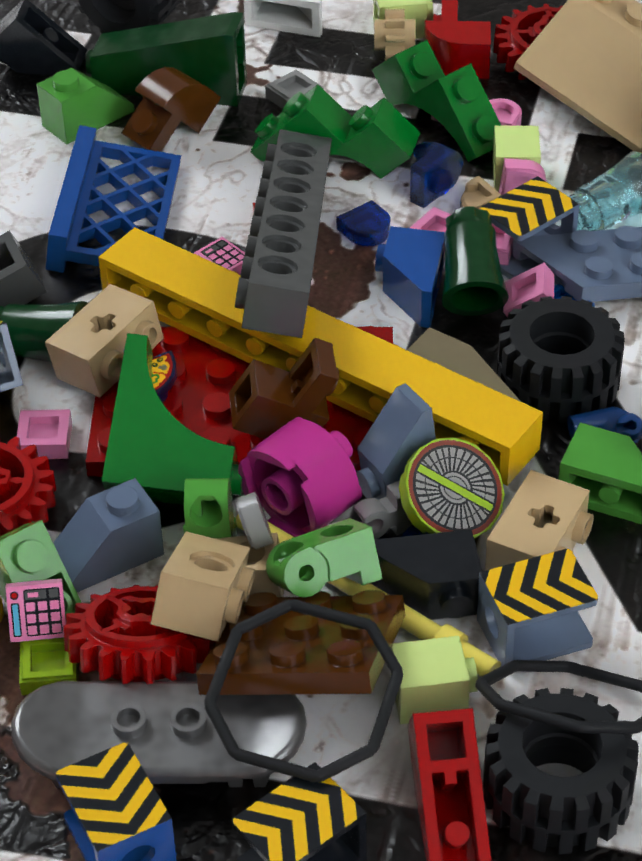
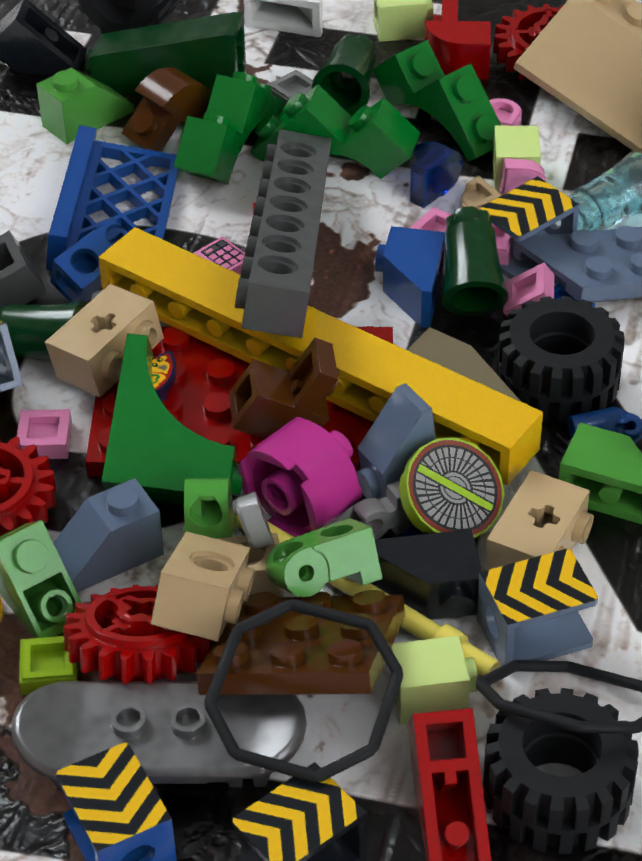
(35, 610): bright pink tile -> none
(77, 269): none -> blue leg
(234, 109): none -> green arch
(348, 72): none -> dark green plant
(365, 224): clear blue tile -> none
(393, 33): tan gear -> none

